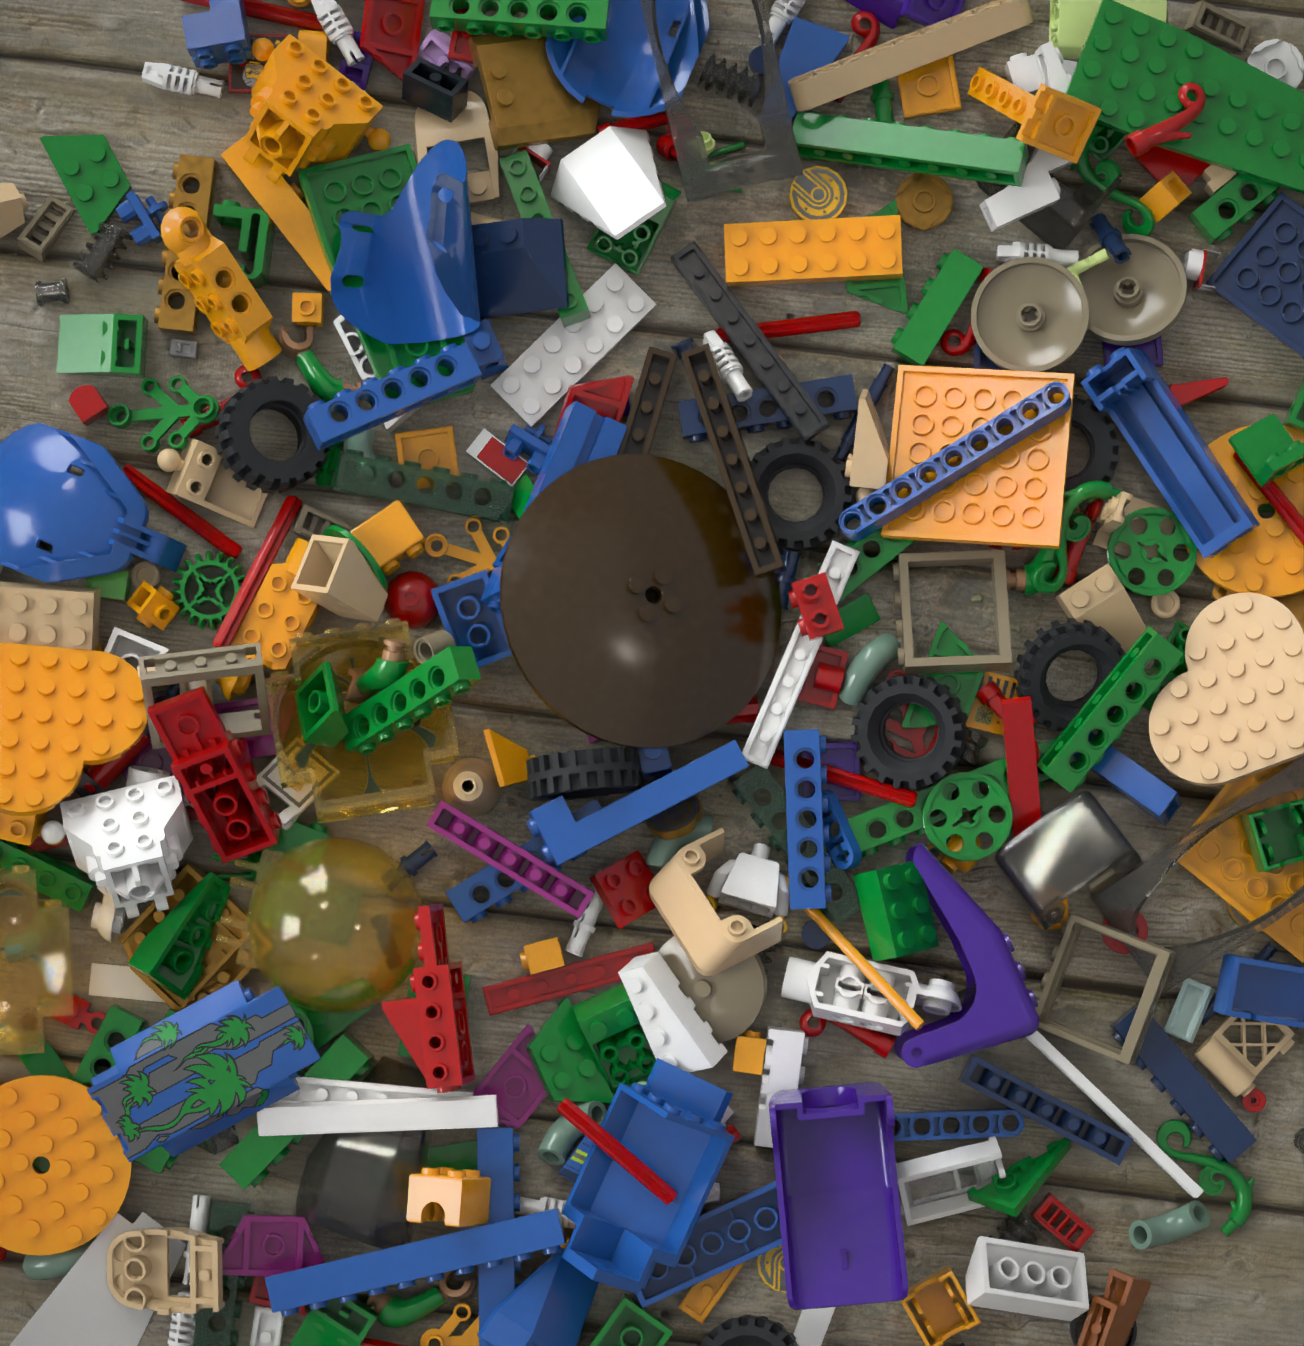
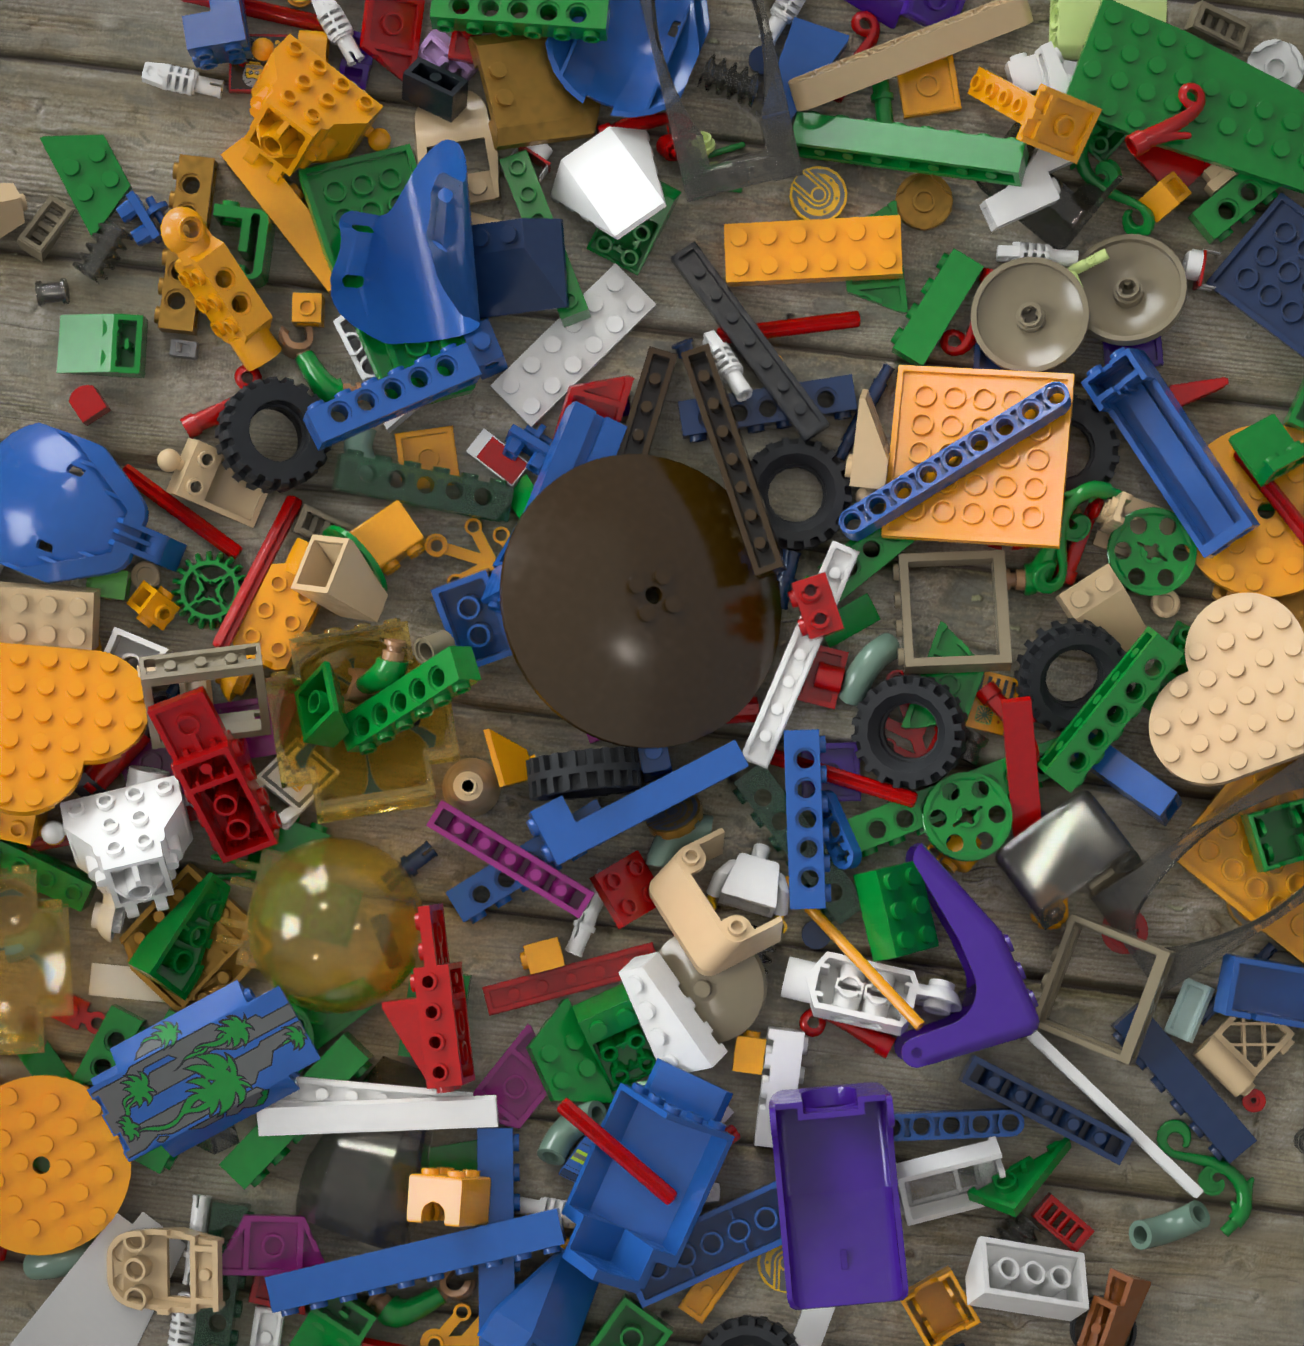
(168, 414): green plant -> none
(324, 477): green axle -> none
(411, 599): red cylinder -> none
(1110, 238): dark blue pin -> none

